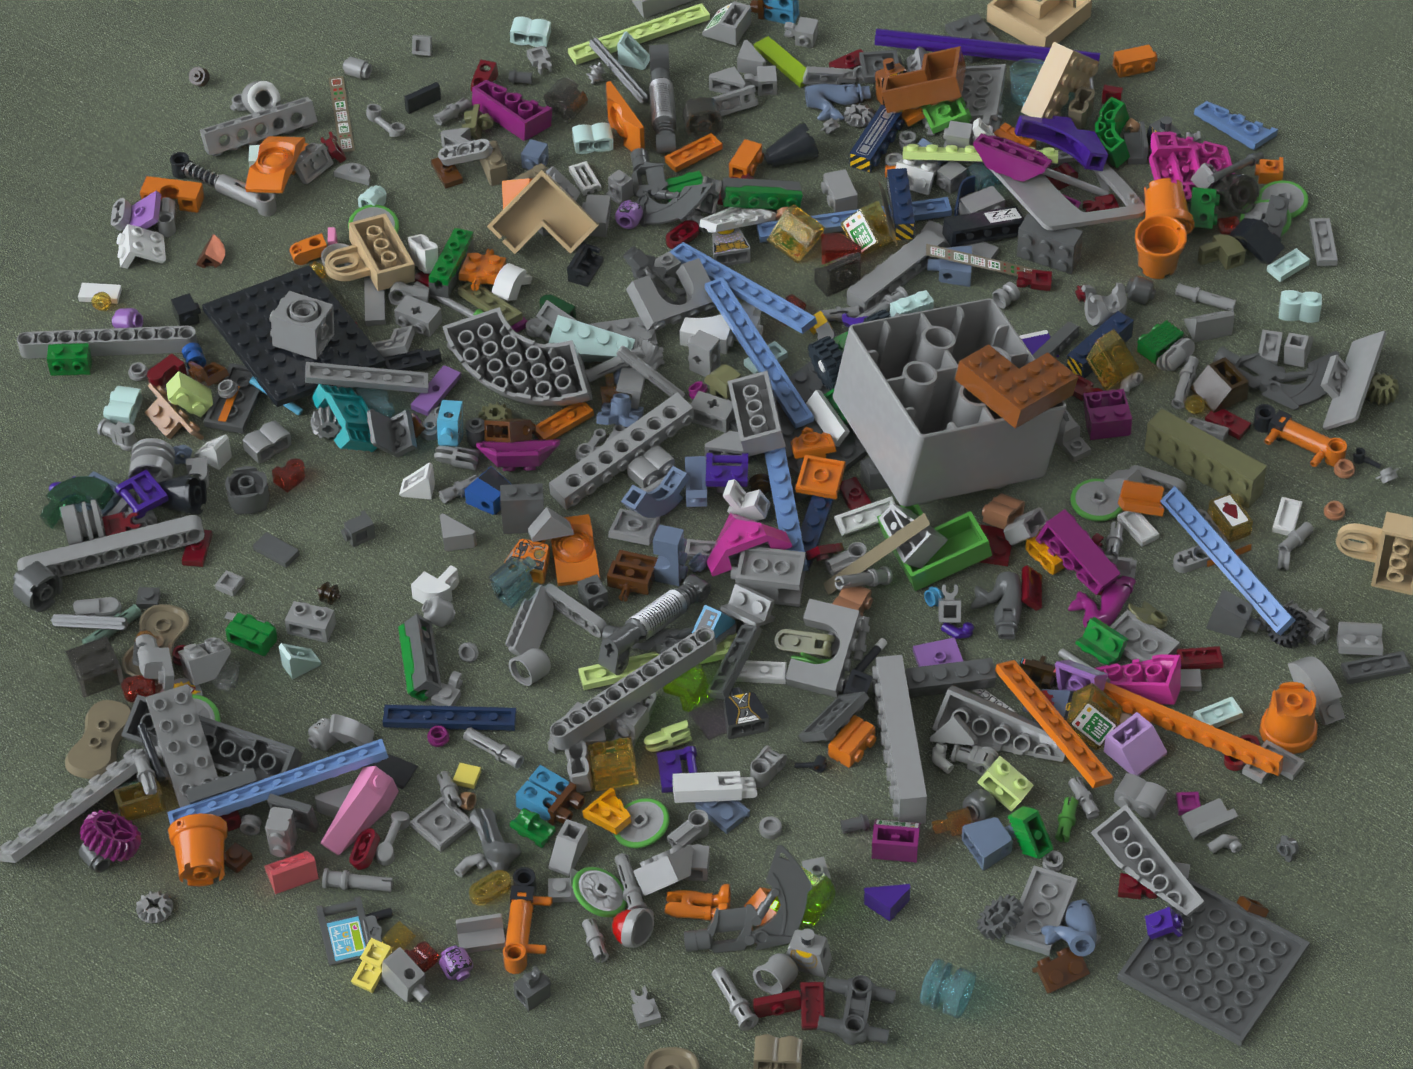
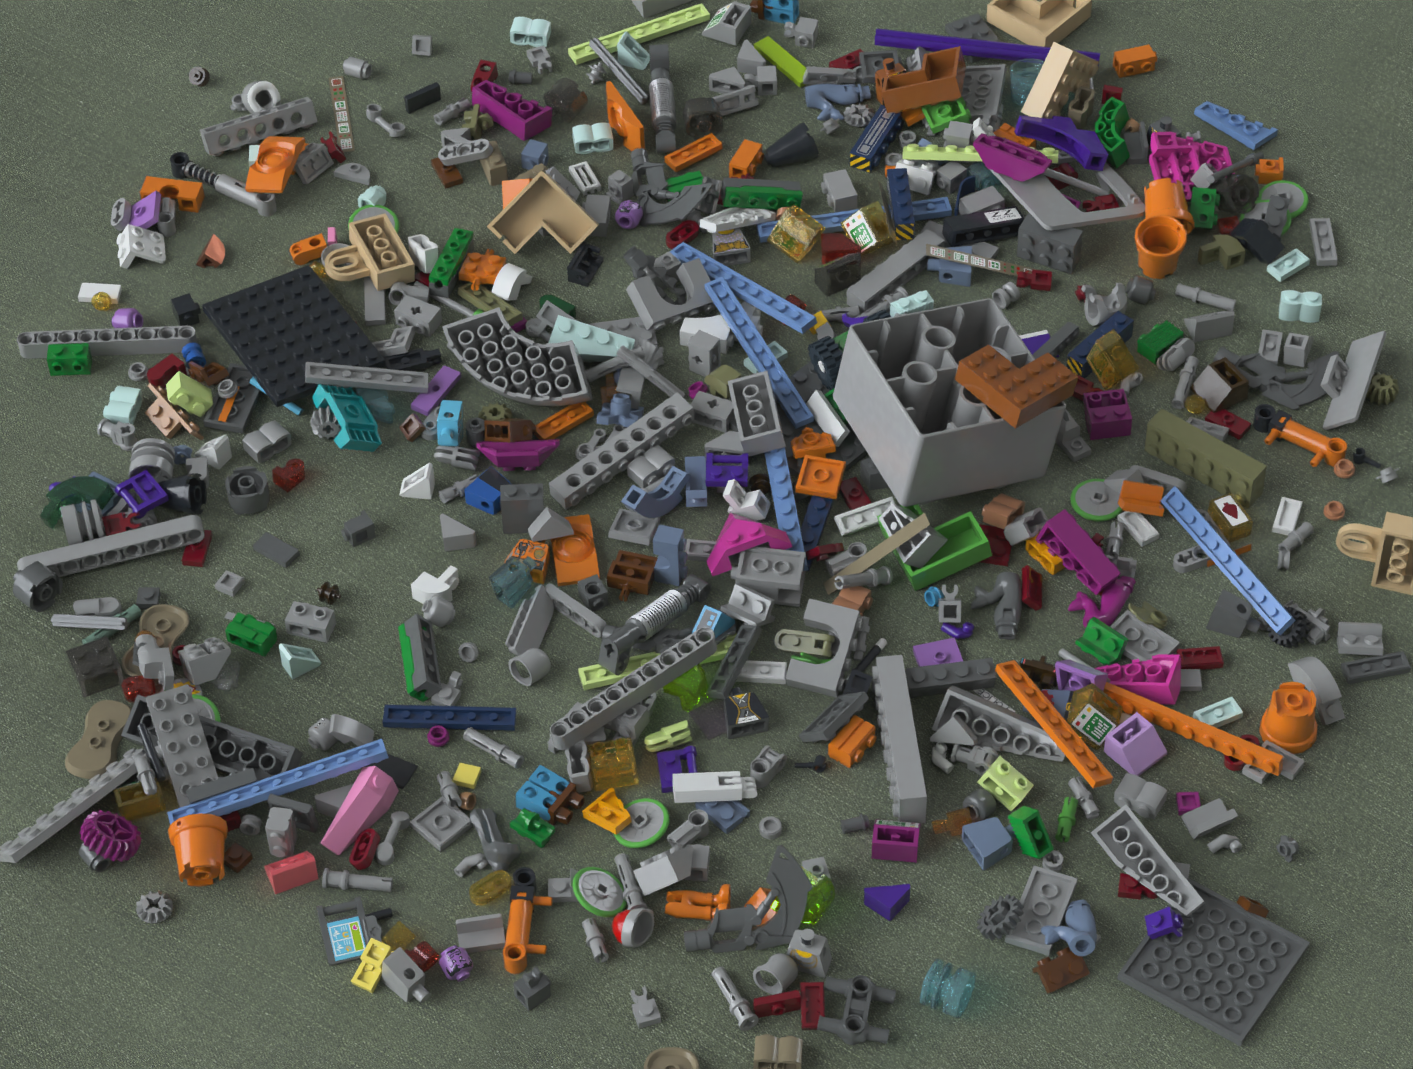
(302, 324): light grey brick -> none
(392, 434): dark grey bracket -> none
(568, 847): light grey slope -> none
(698, 562): sand blue plate -> none

